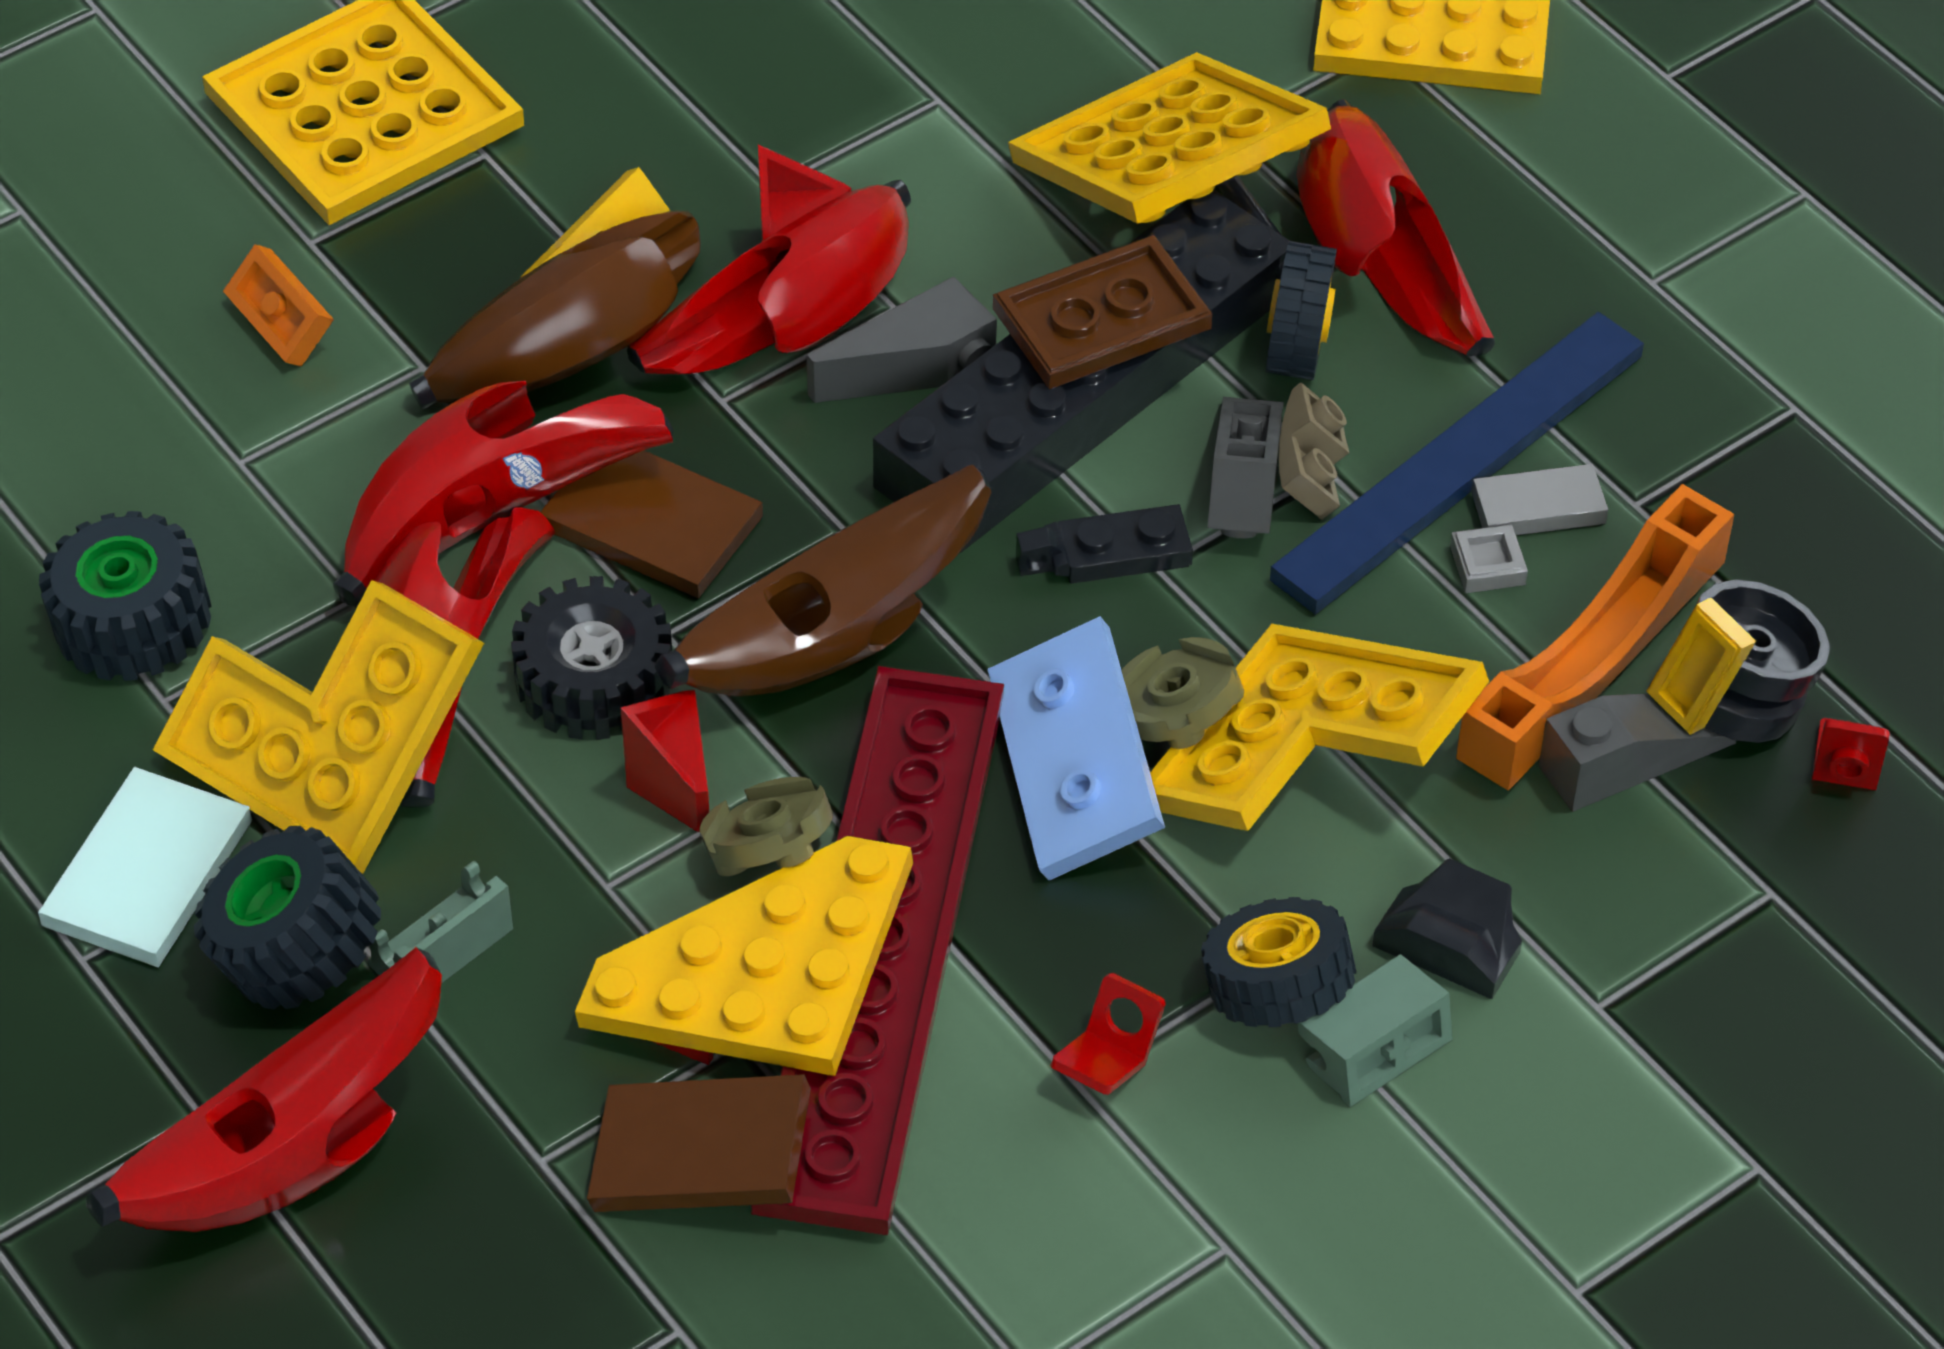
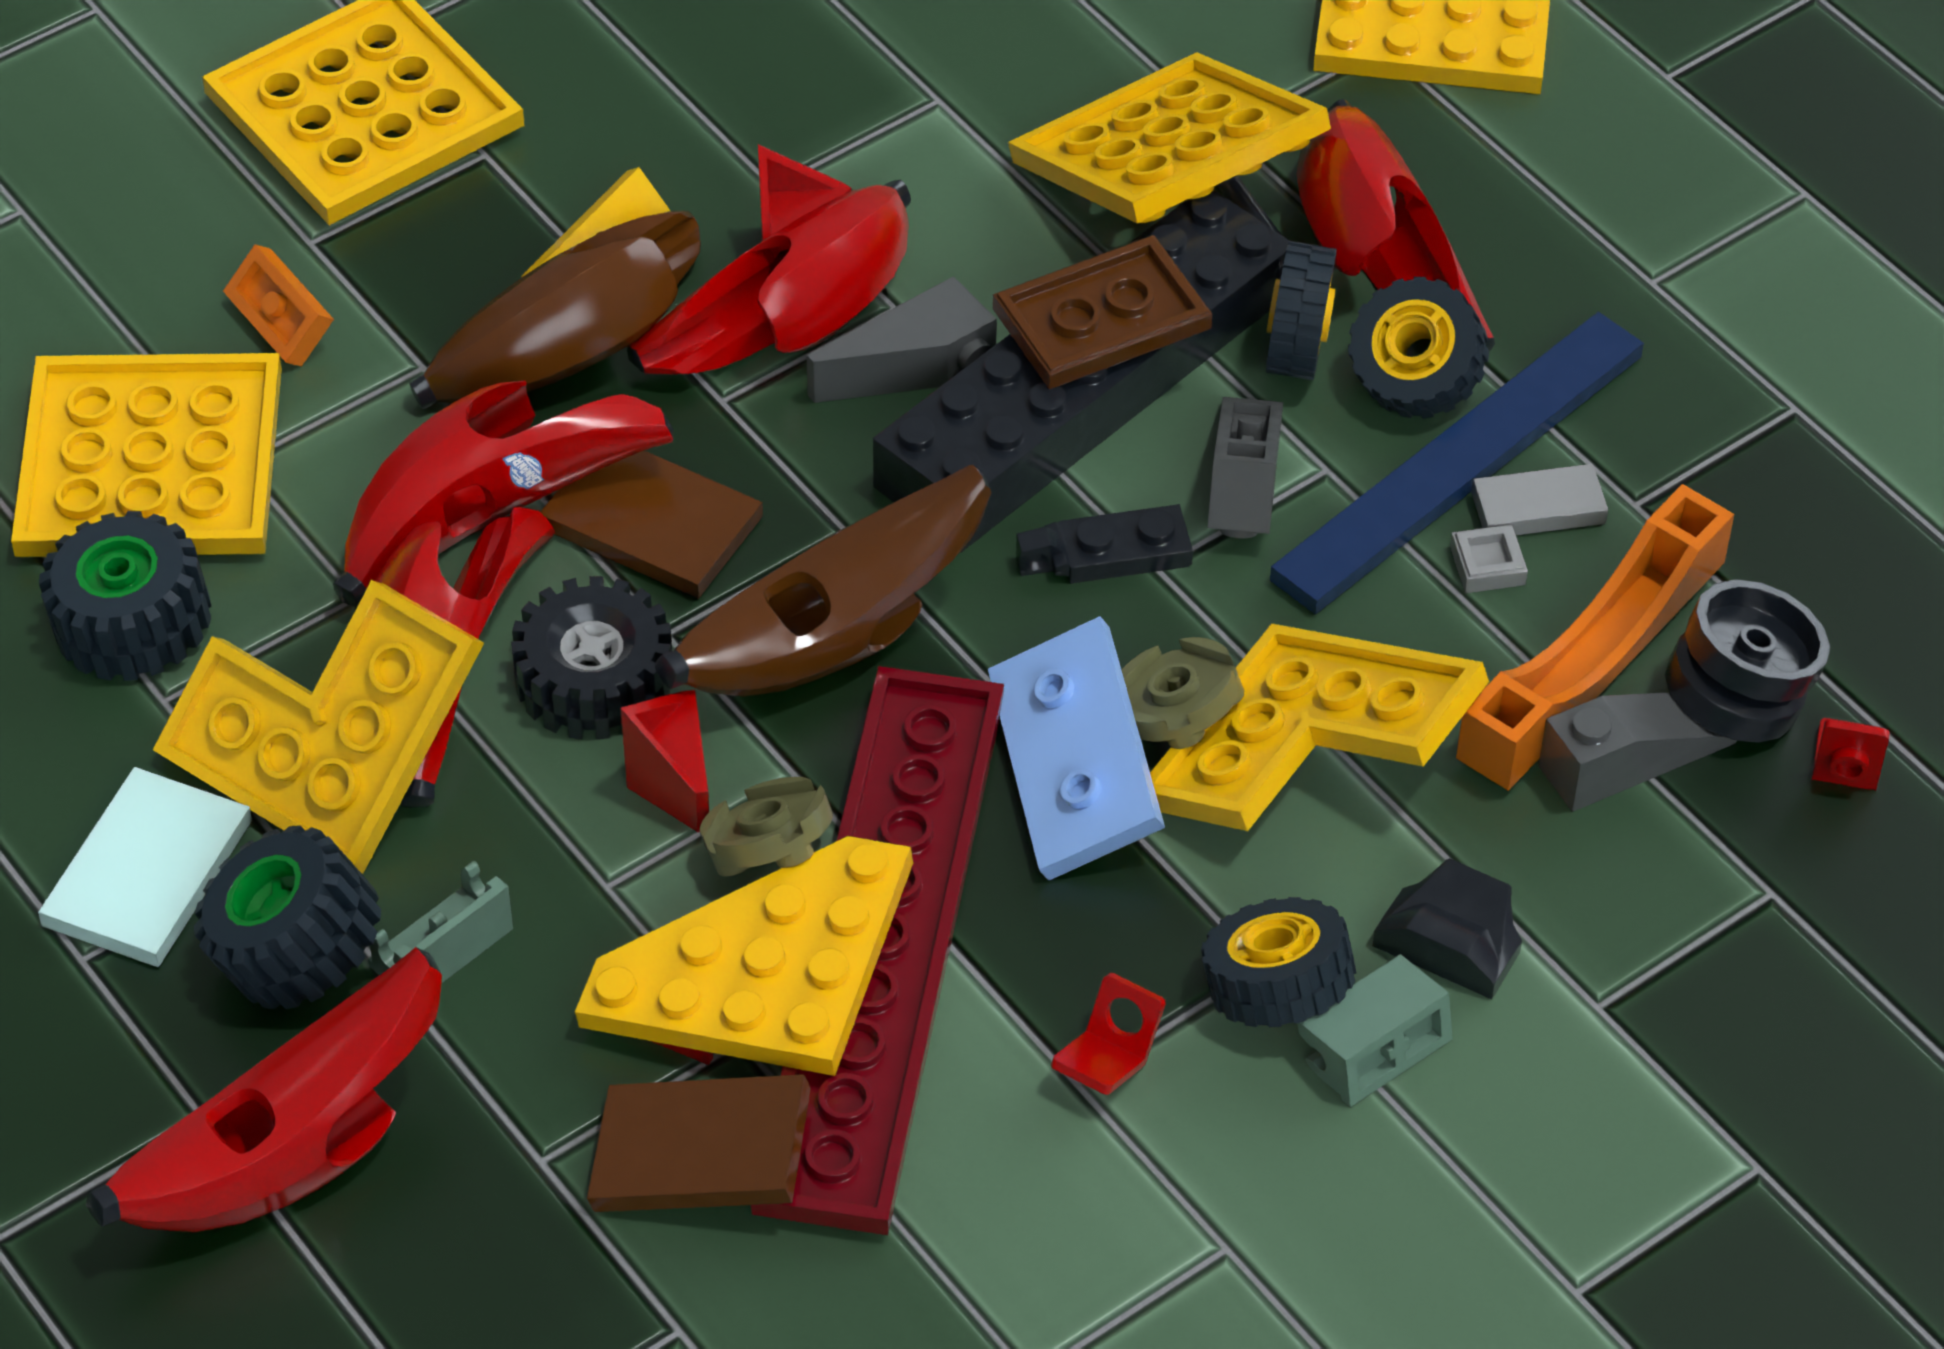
(154, 438): none -> yellow plate
(1309, 447): dark tan slope -> none
(1398, 319): none -> black wheel
(1700, 666): yellow tile -> none

